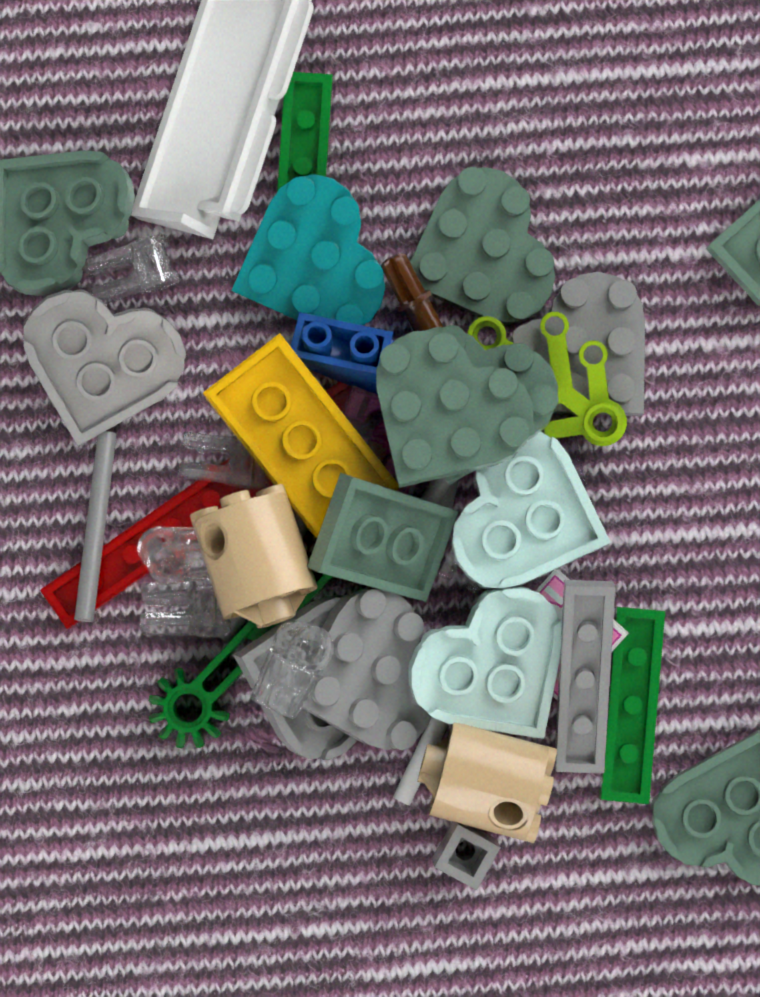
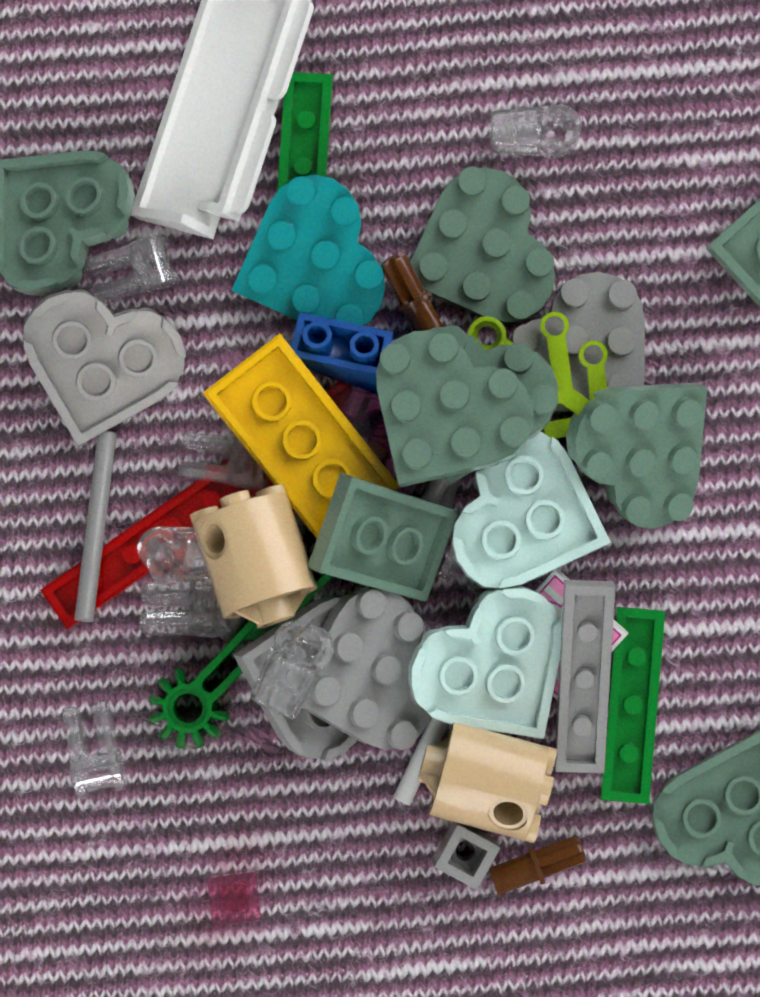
(107, 756): none -> clear piece
(234, 898): none -> clear pink plate
(530, 131): none -> clear piece
(537, 865): none -> reddish brown axle
(643, 448): none -> sand green plate

